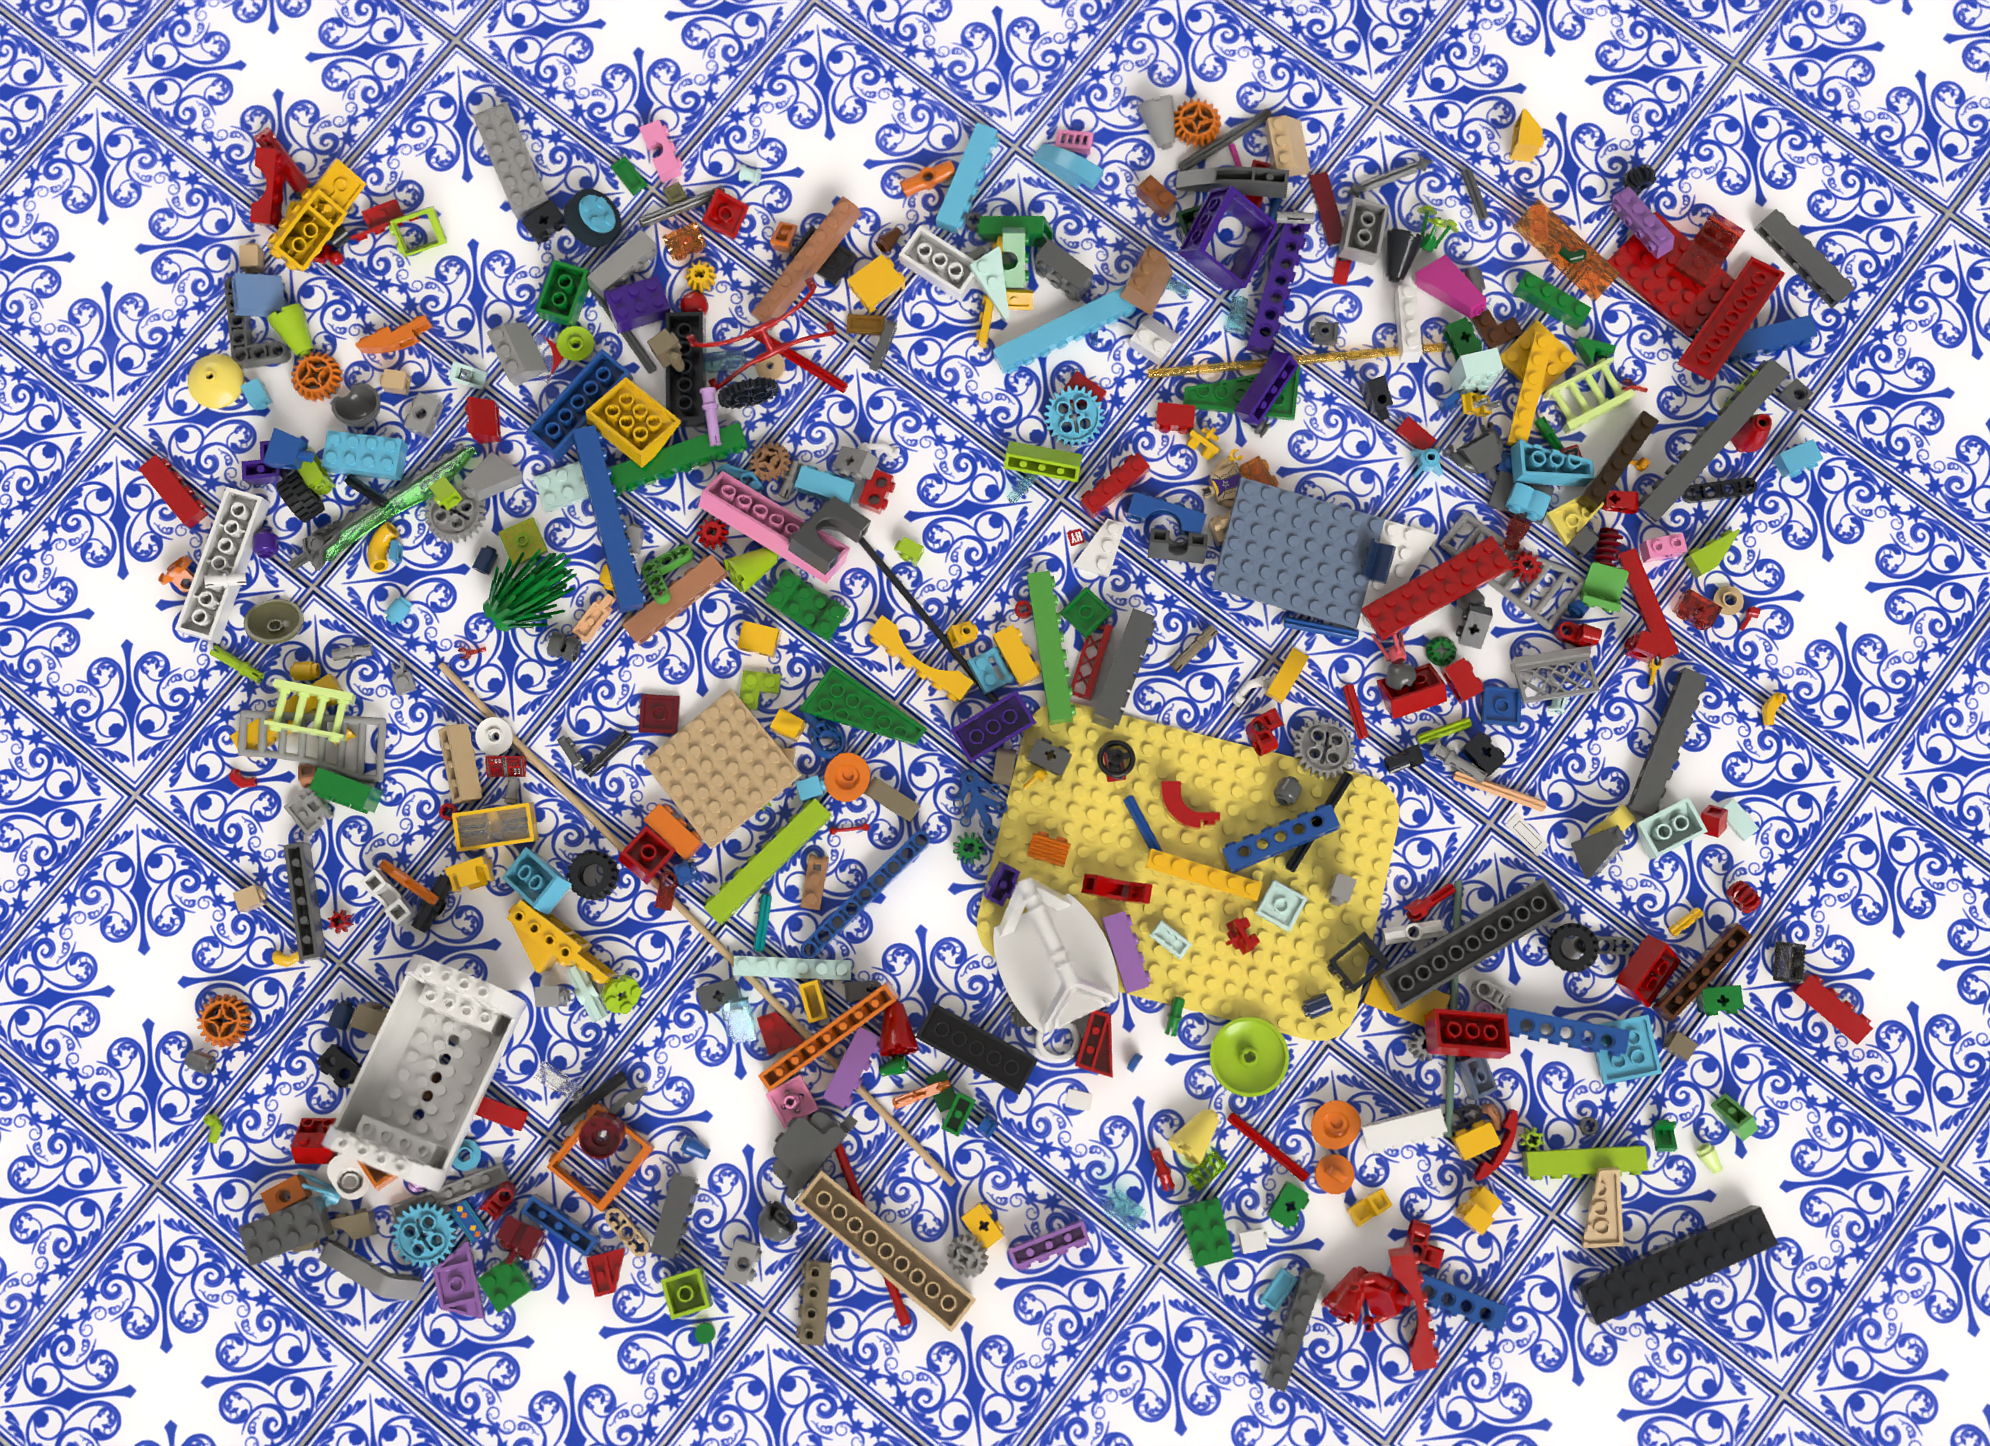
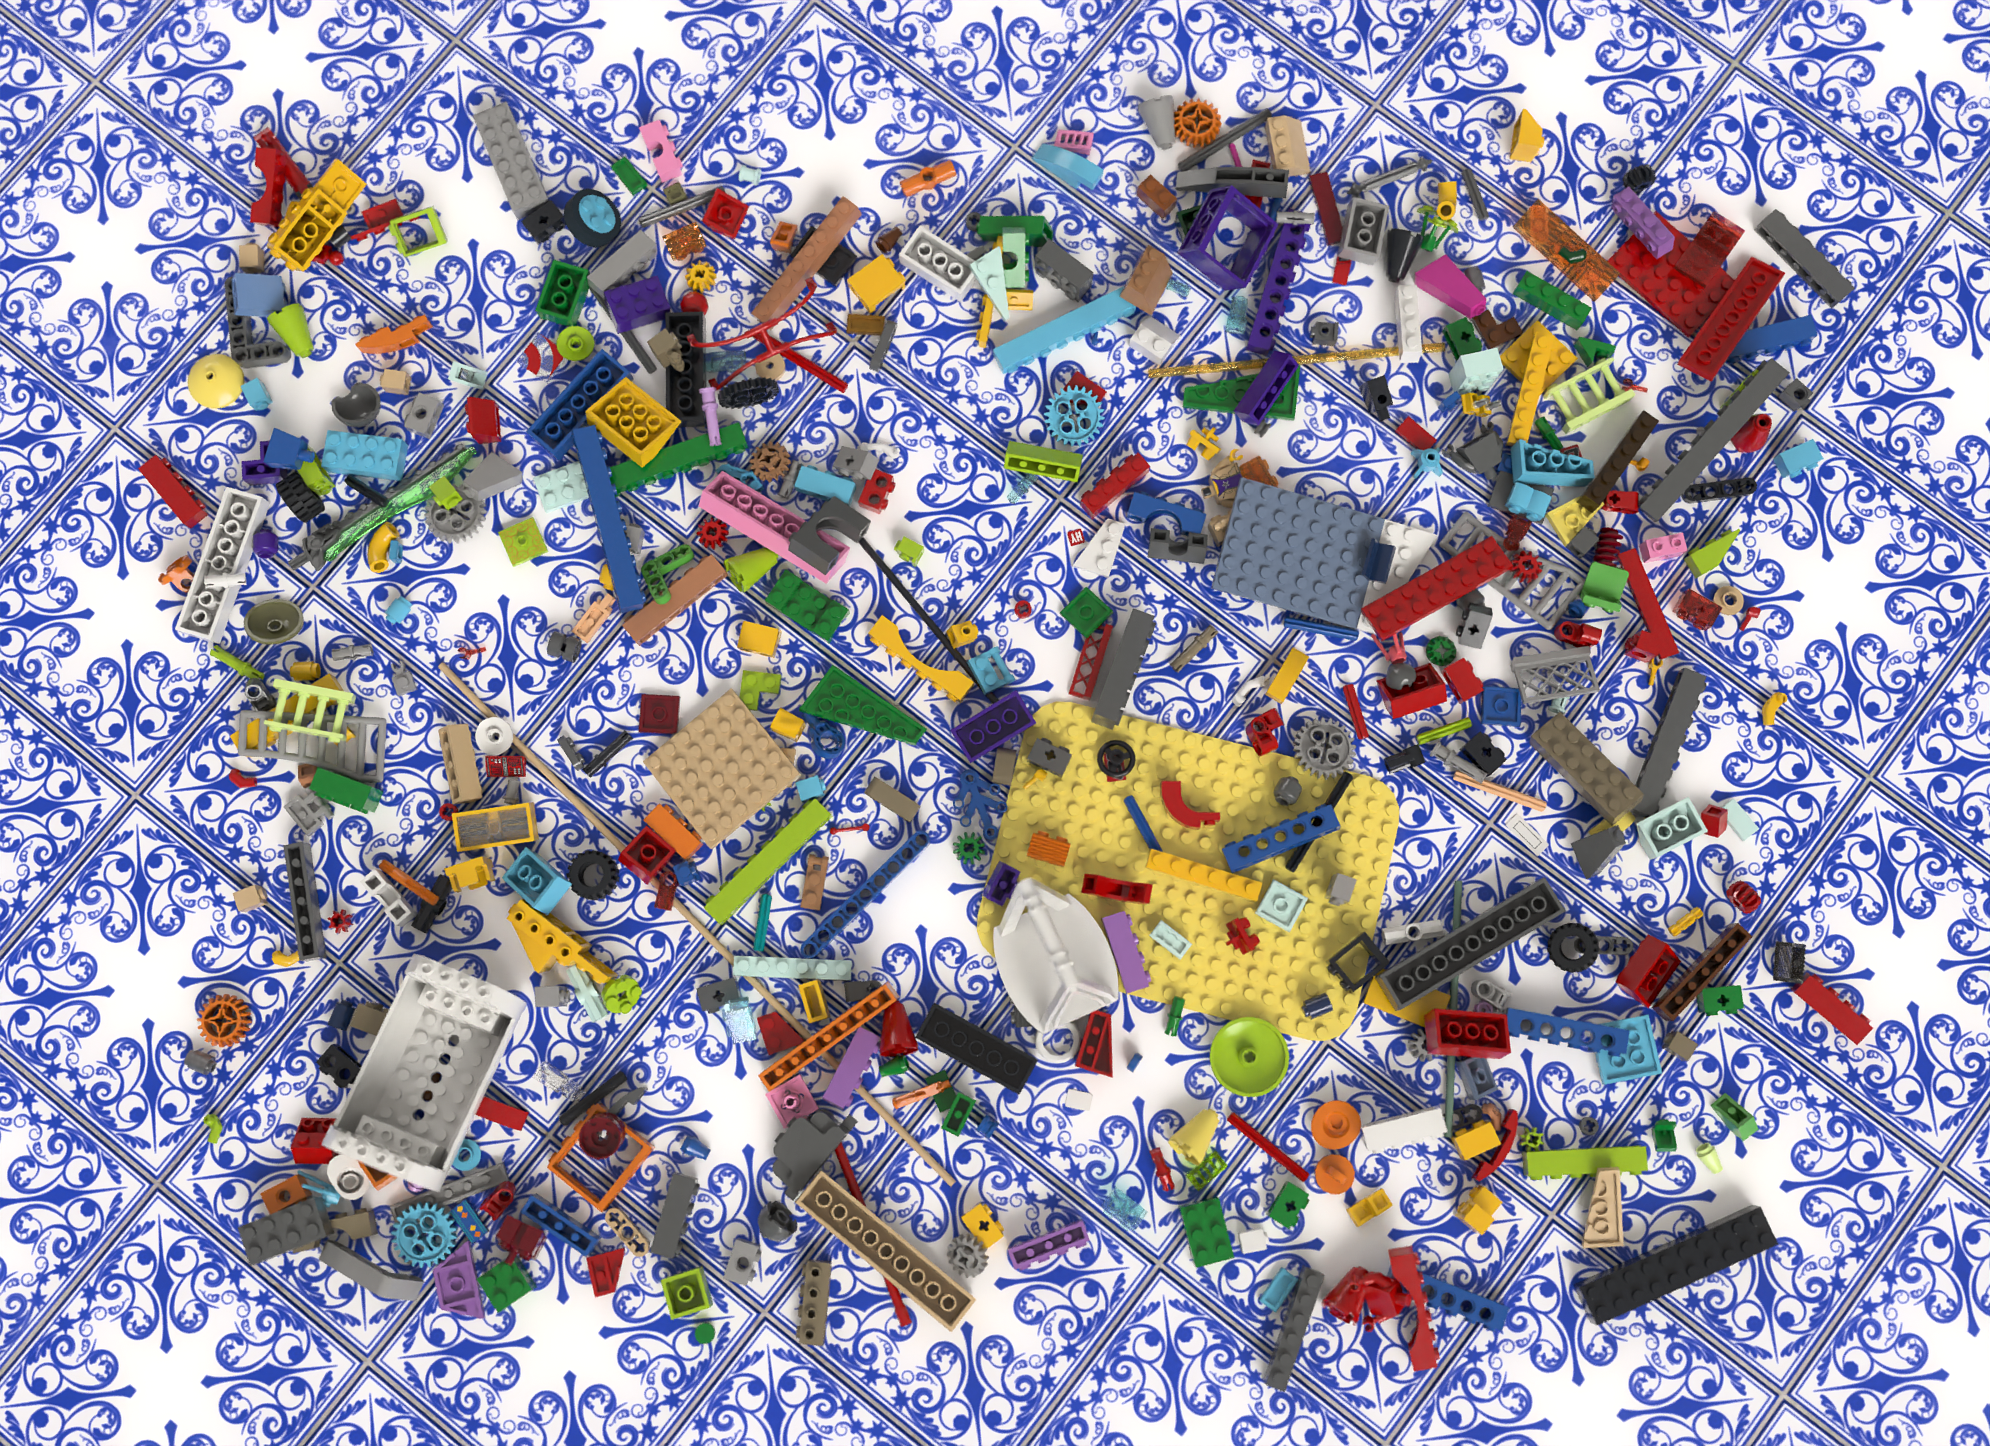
(262, 699): none -> dark grey piece
(303, 380): orange gear -> none
(485, 560): dark blue brick -> none
(516, 602): green plant -> none
(517, 352): light grey slope -> none
(847, 777): orange hat -> none
(967, 177): medium azure brick -> none
(1017, 655): yellow brick -> none
(1049, 647): bright green brick -> none
(1175, 417): red brick -> none
(1418, 1235): red piece -> none
(1419, 908): red piece -> none
(1447, 199): none -> yellow cylinder
(1586, 768): none -> dark tan brick

